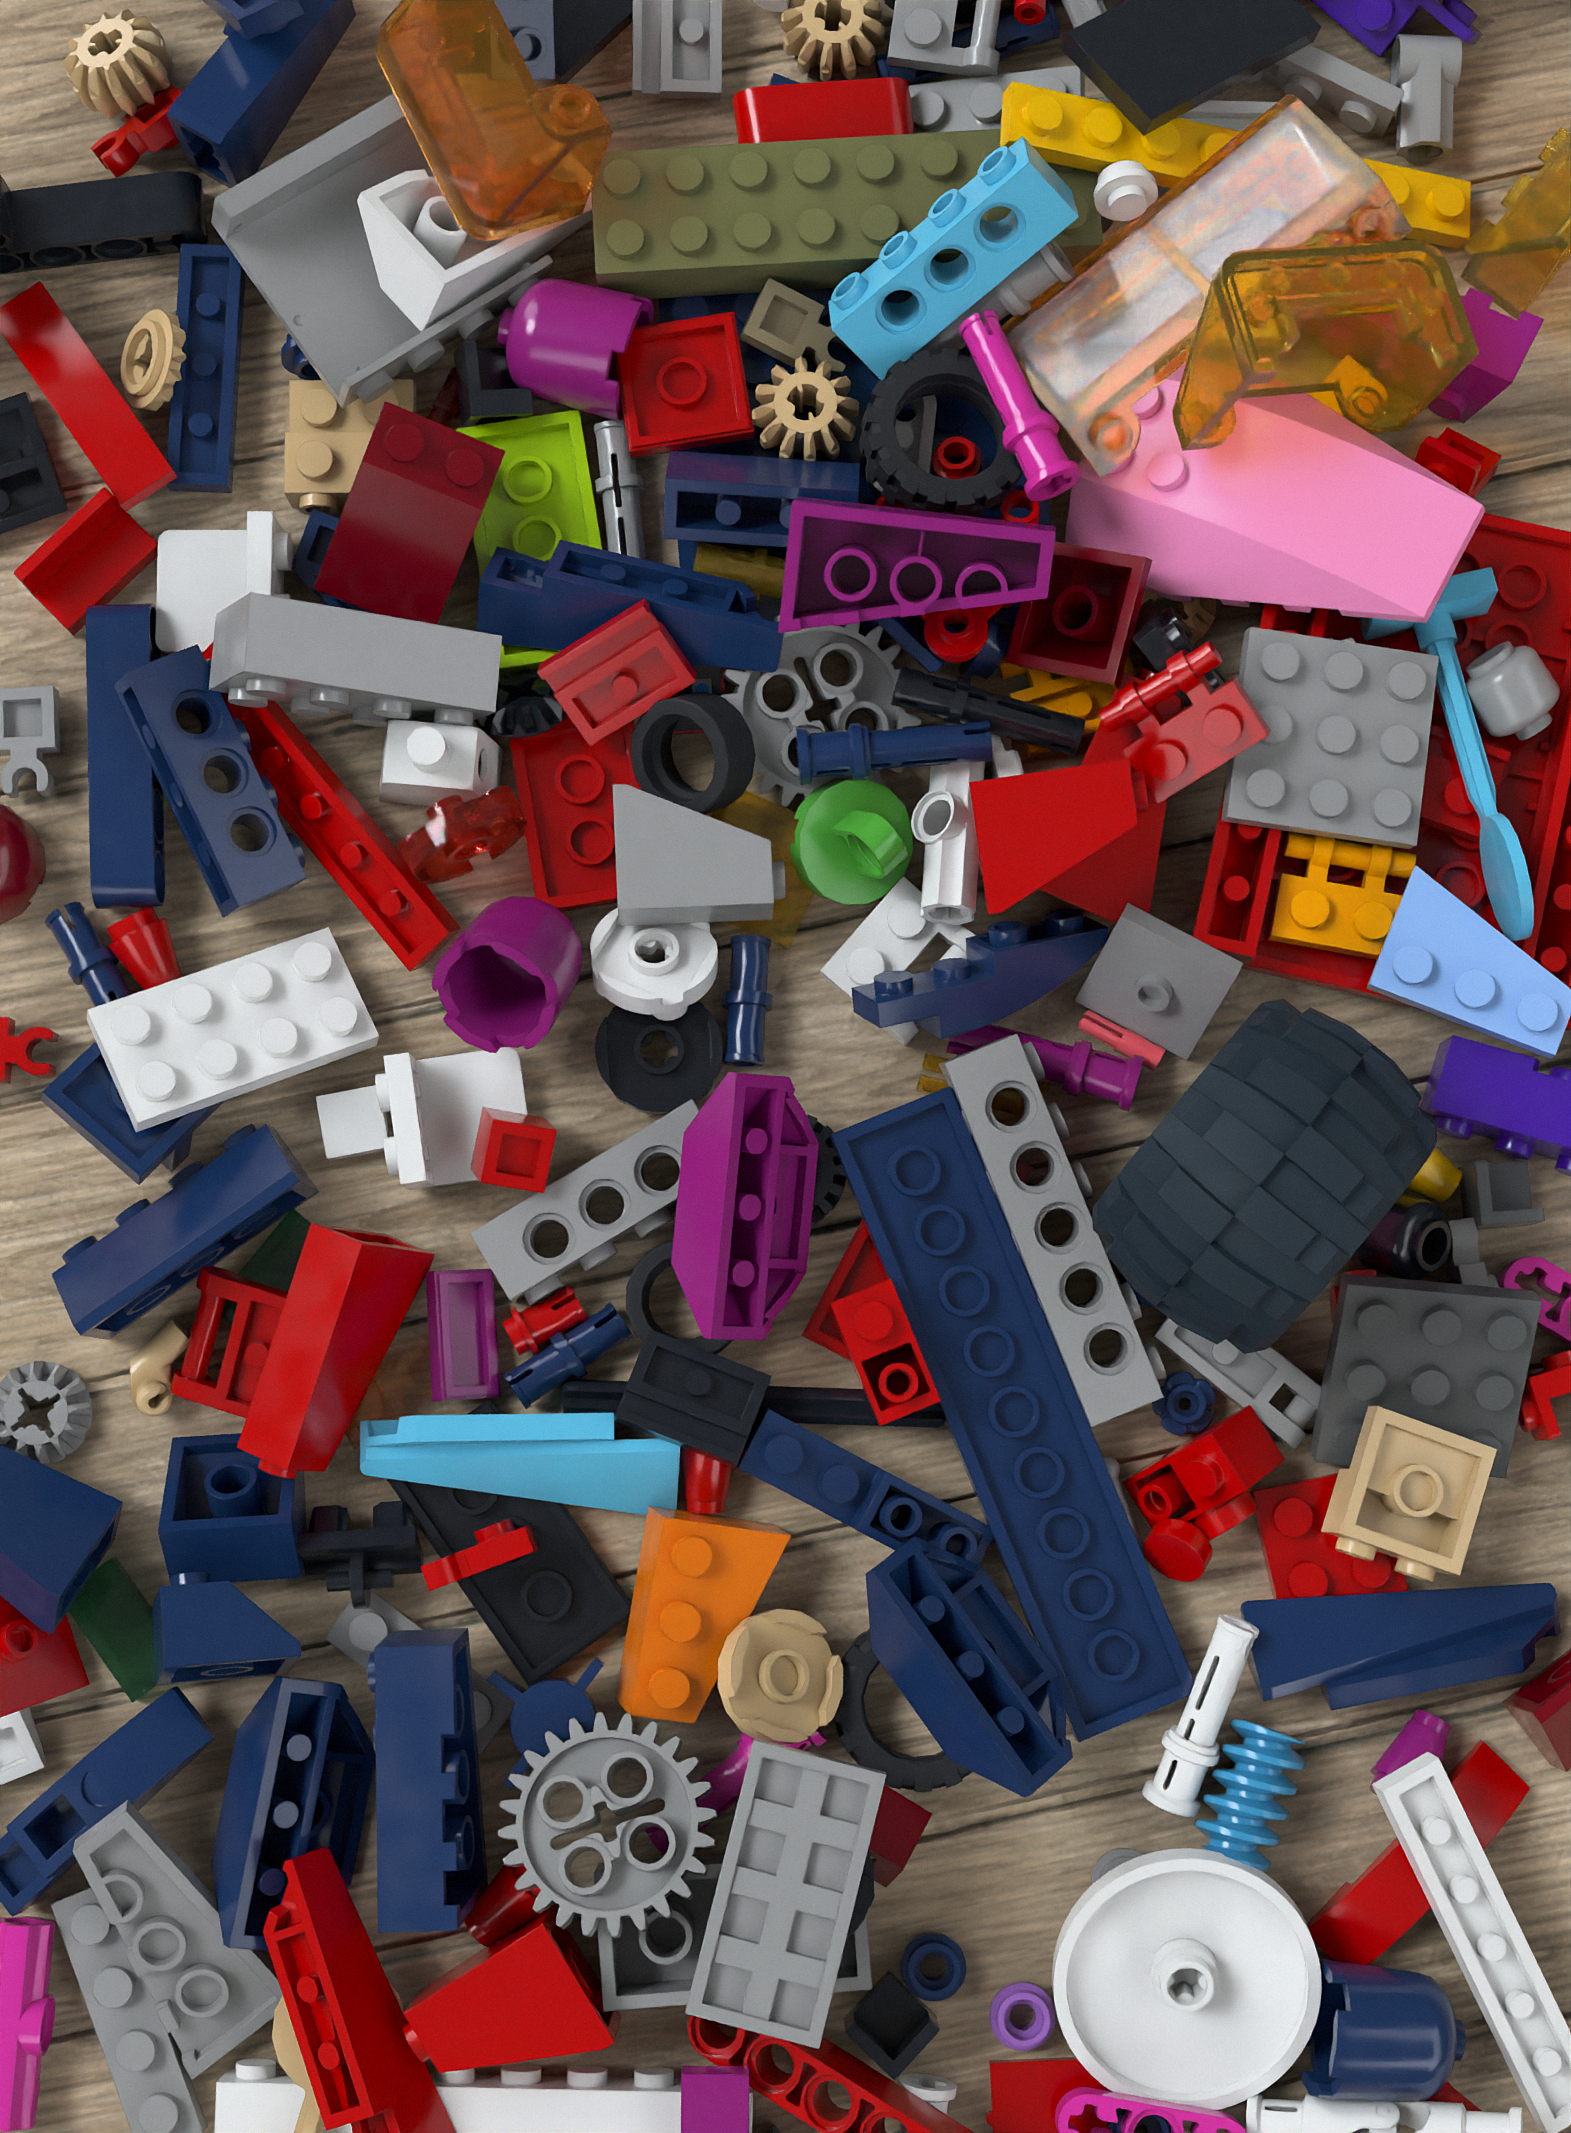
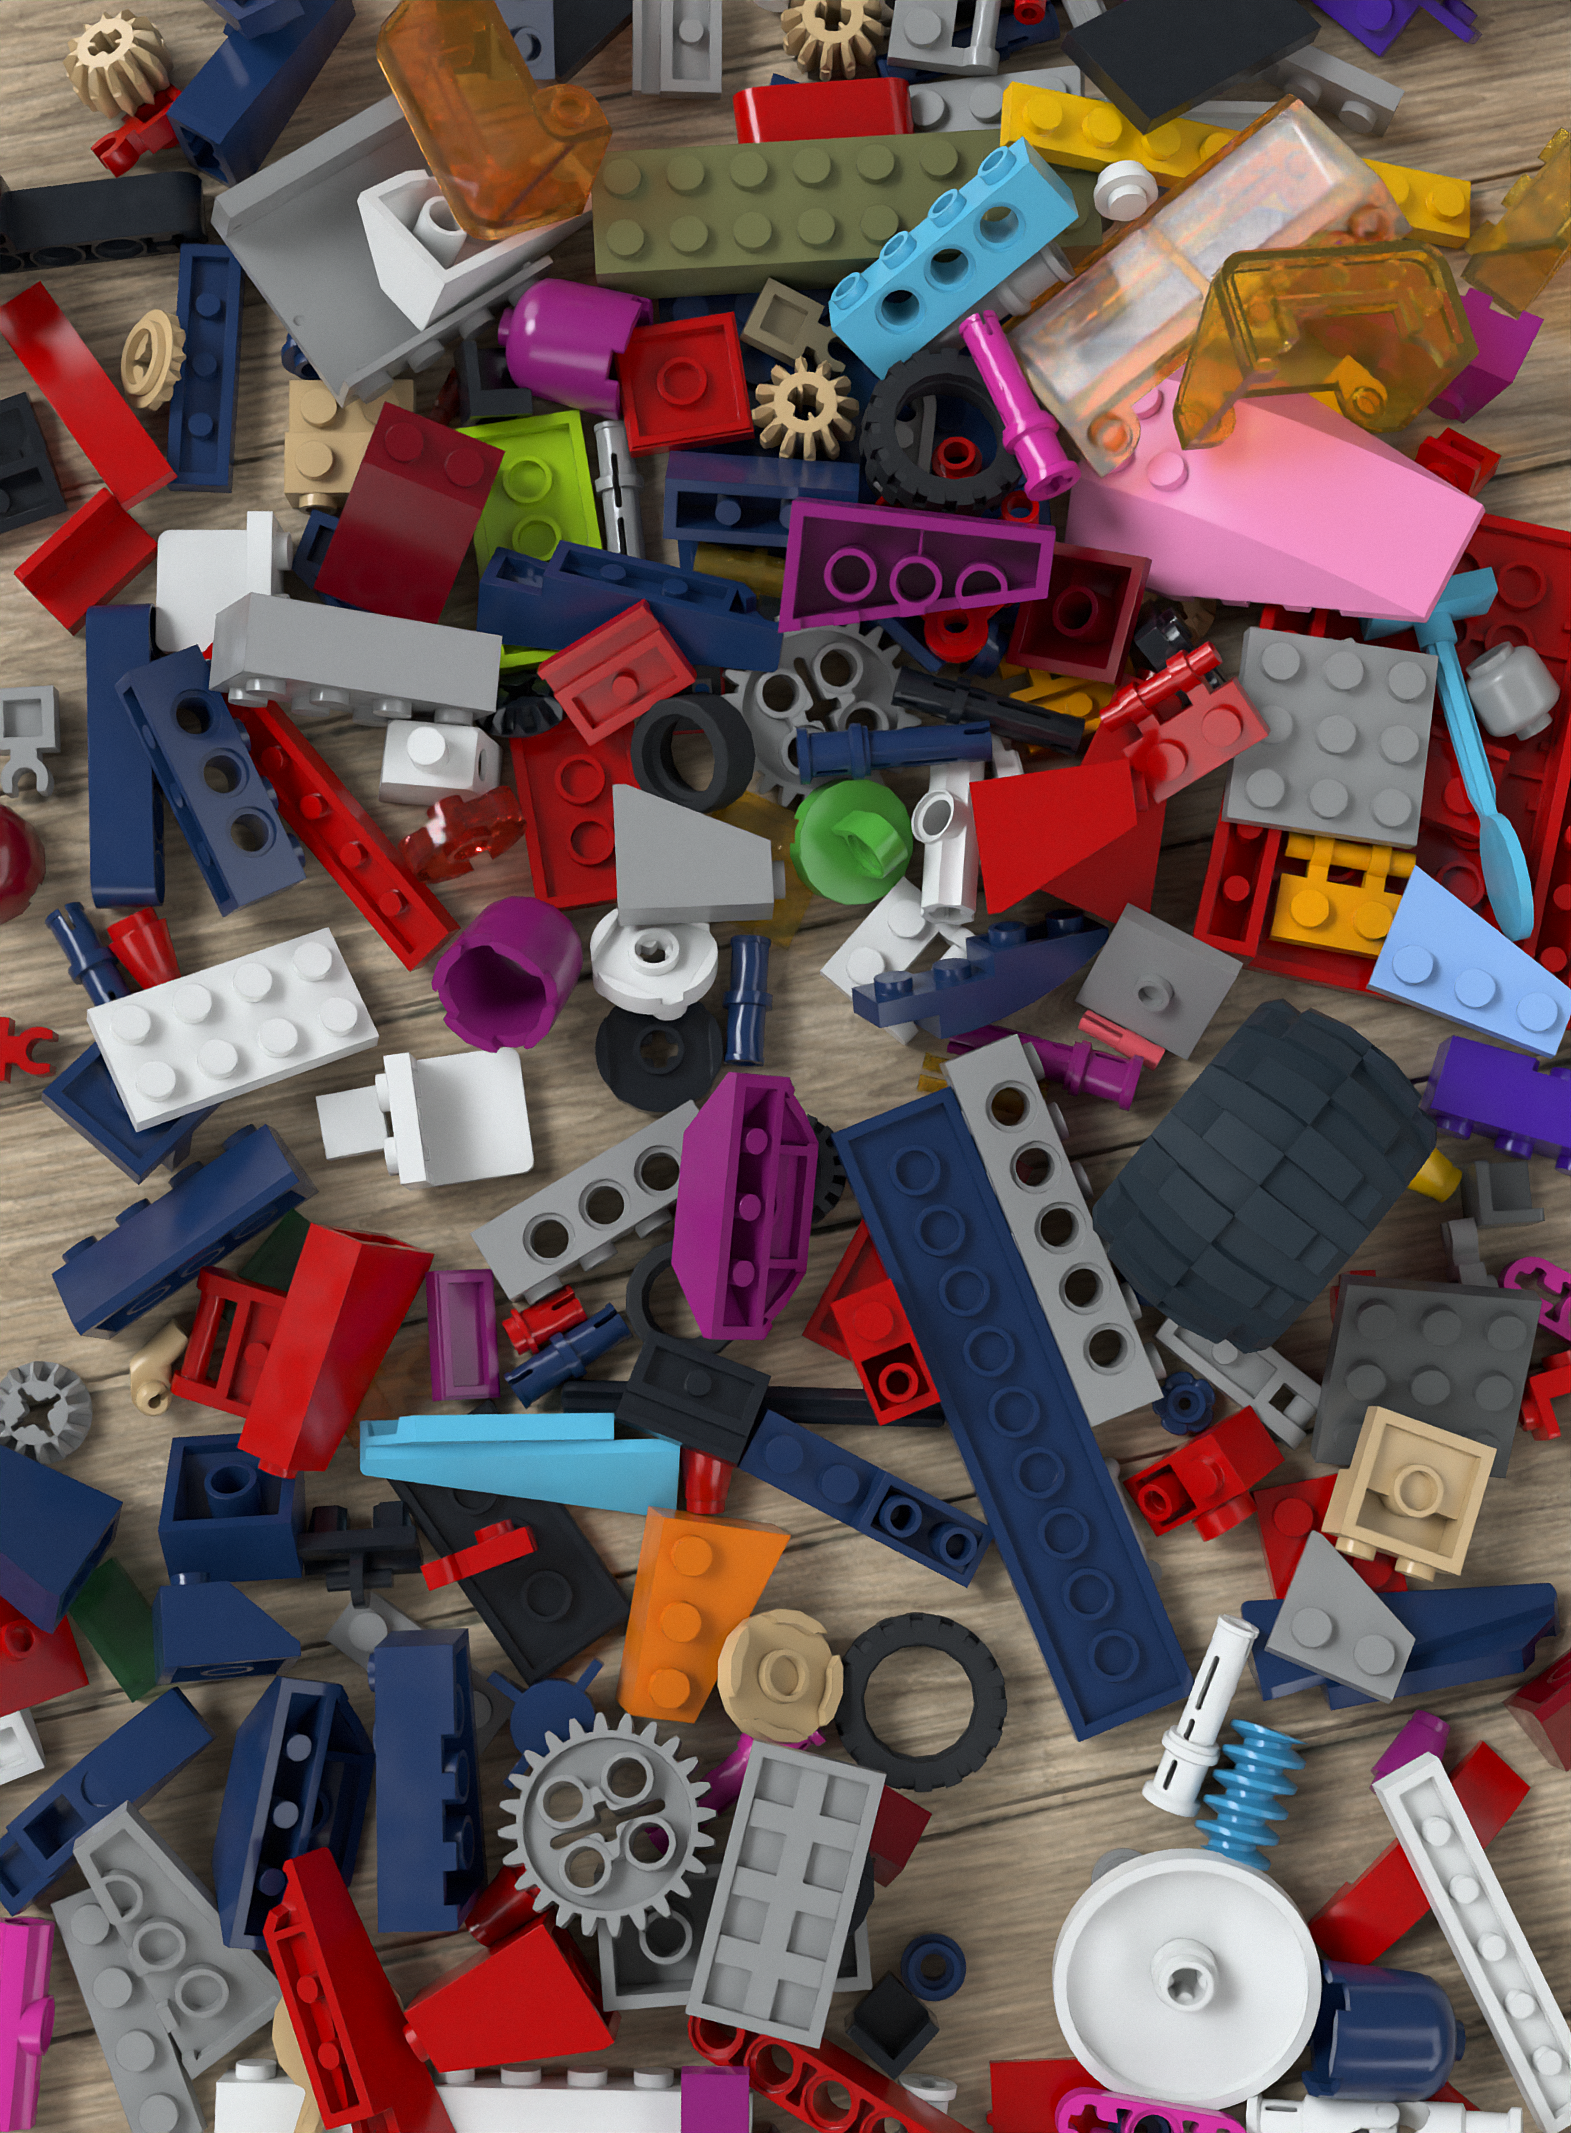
(513, 1150): red panel -> none
(968, 1666): dark blue wedge -> none
(1028, 2036): medium lavender plate -> none
(1178, 1550): red tile -> none
(1339, 1625): none -> light grey wing
(1408, 1240): black head -> none
(1429, 73): light grey piece -> none

